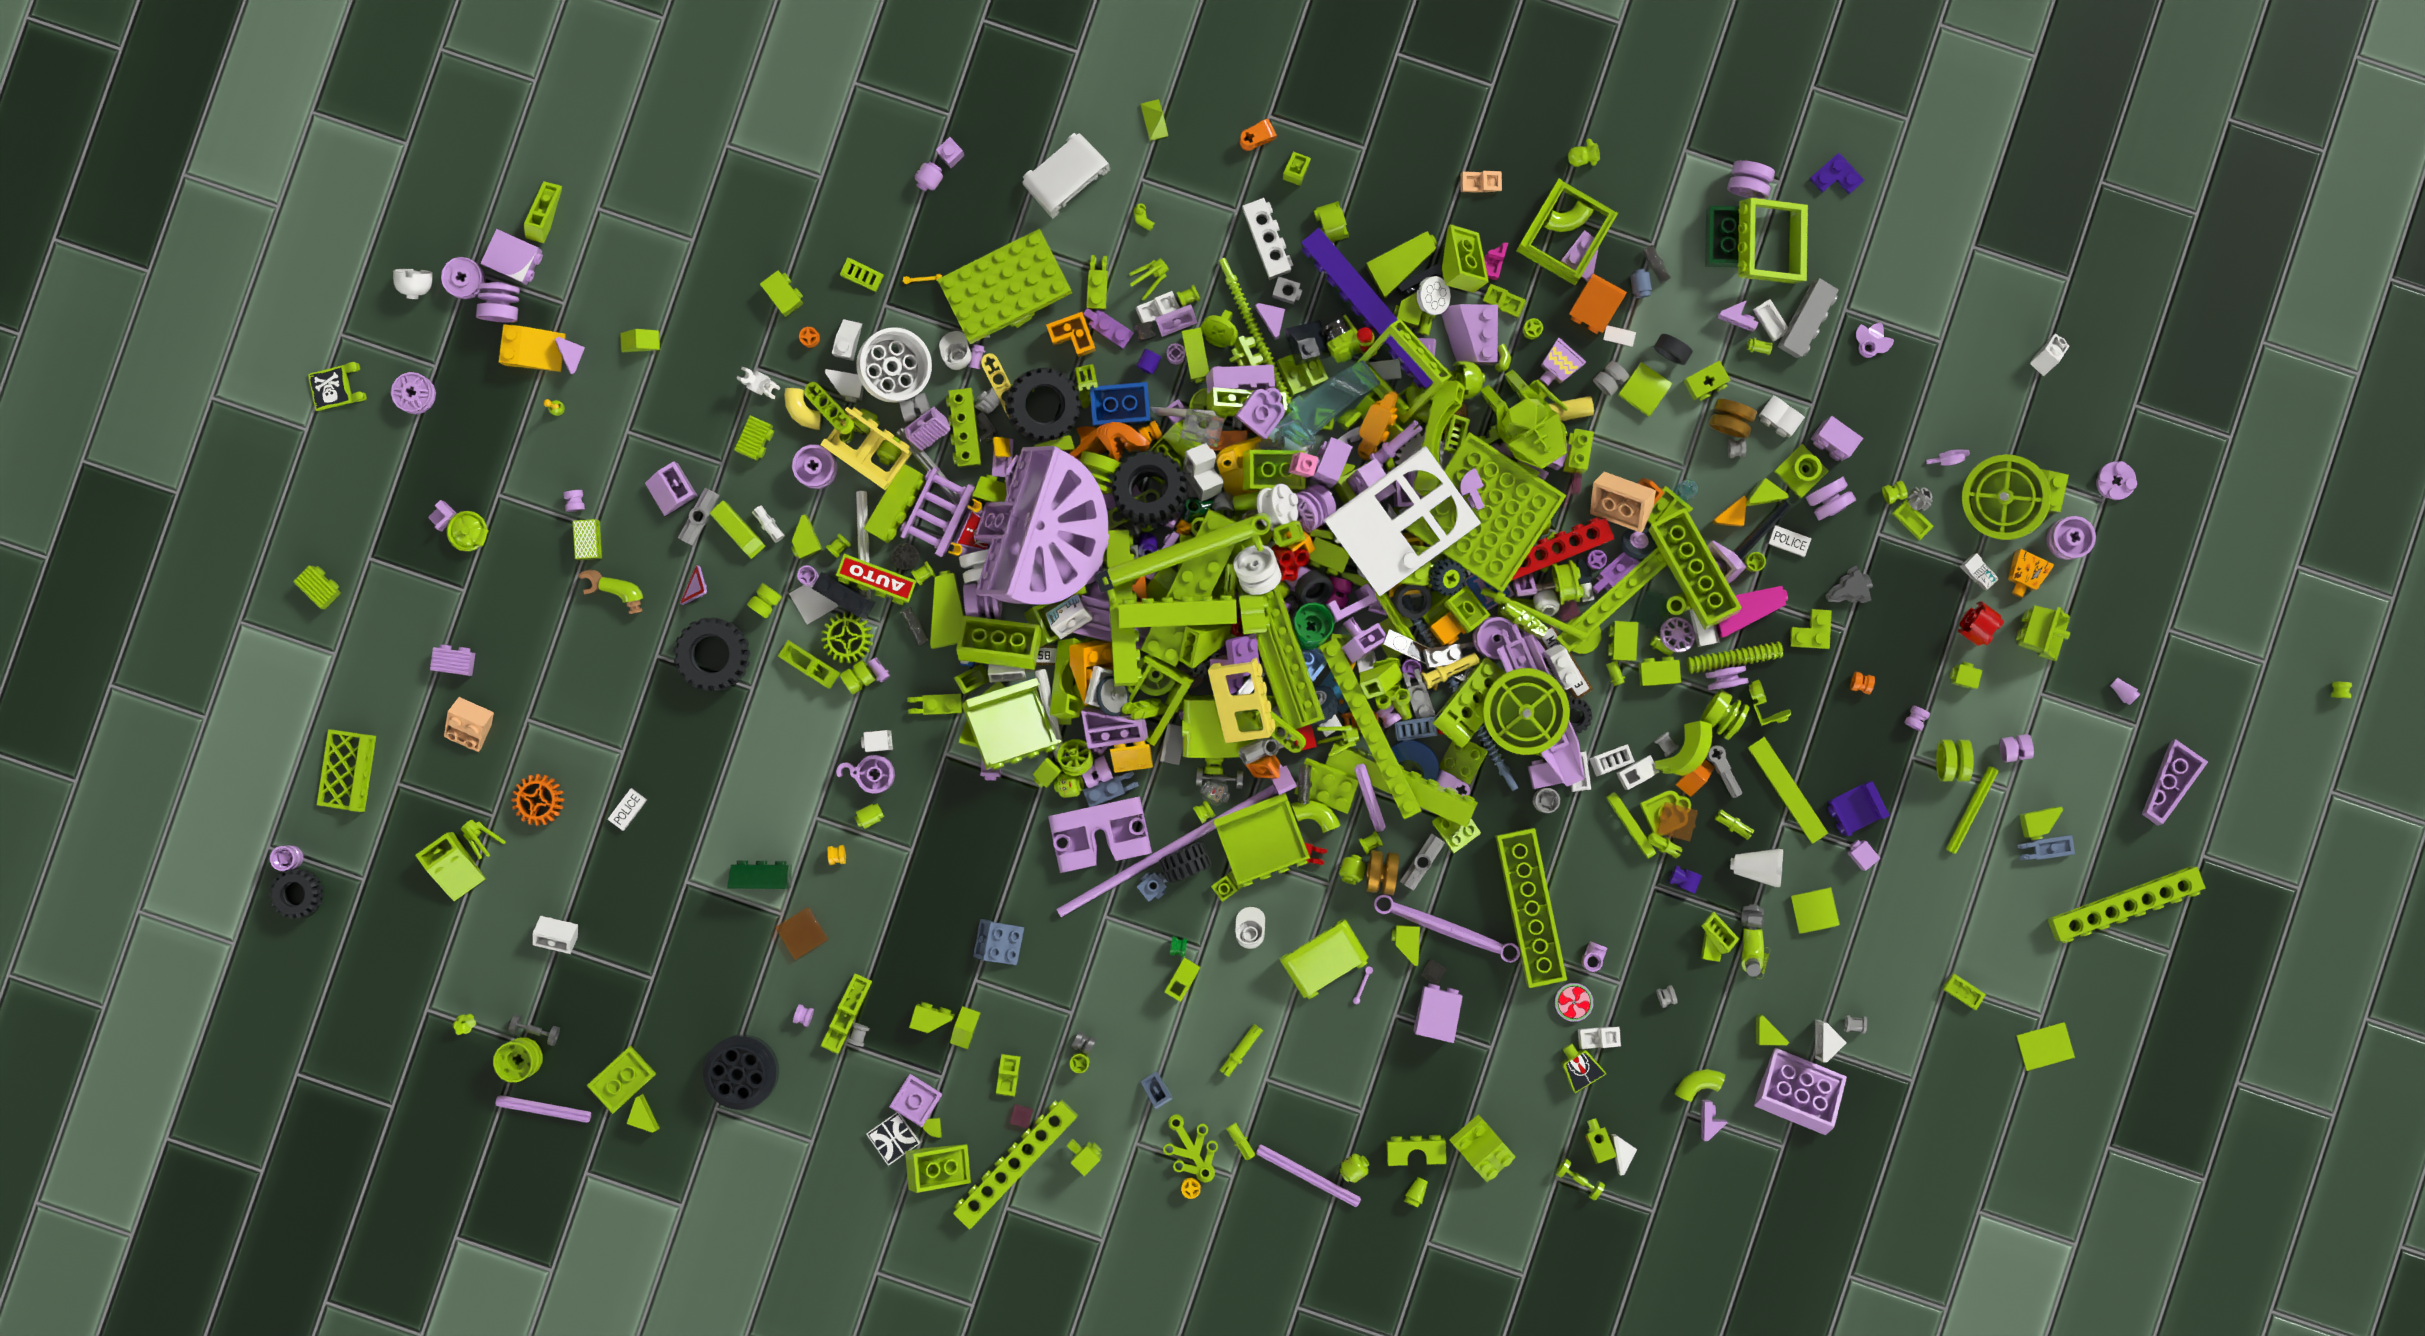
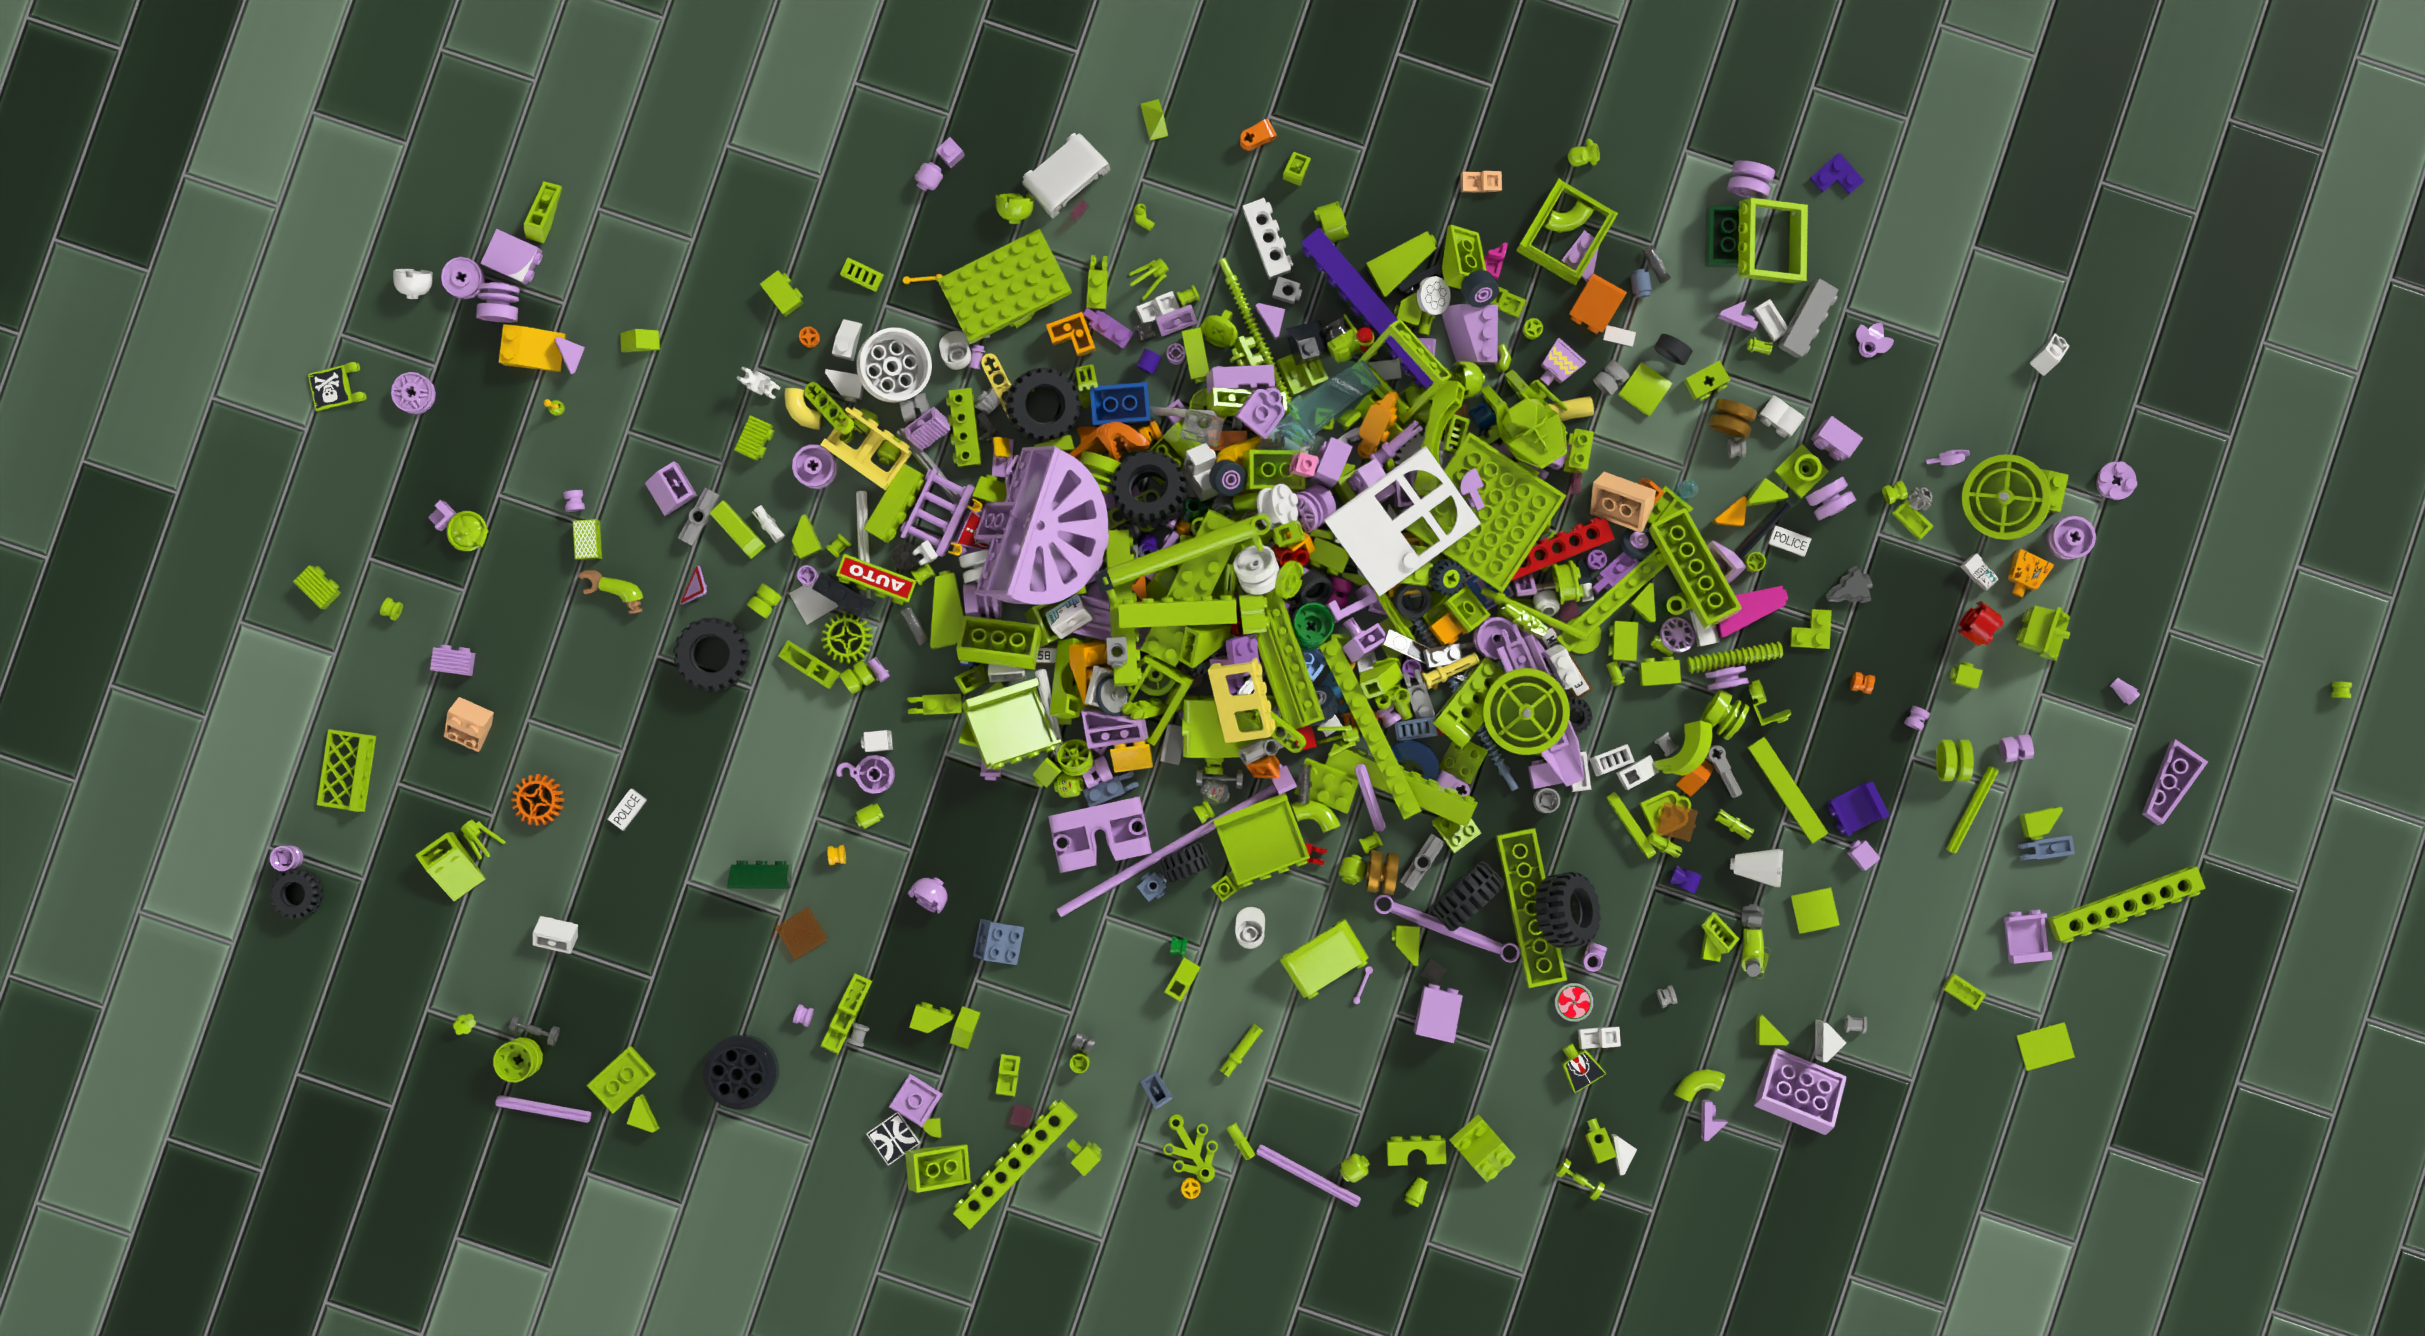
(391, 609): none -> lime wheel
(927, 551): none -> white tile
(929, 893): none -> lavender cylinder
(1014, 207): none -> lime cylinder
(1079, 211): none -> clear pink tile
(1120, 643): none -> light grey brick
(1221, 475): none -> black wheel
(1288, 579): none -> lime tile
(1467, 896): none -> black tyre
(1479, 288): none -> black wheel
(1483, 416): none -> blue slope
(1567, 910): none -> black tyre
(1645, 603): none -> lime slope
(2026, 937): none -> lavender panel

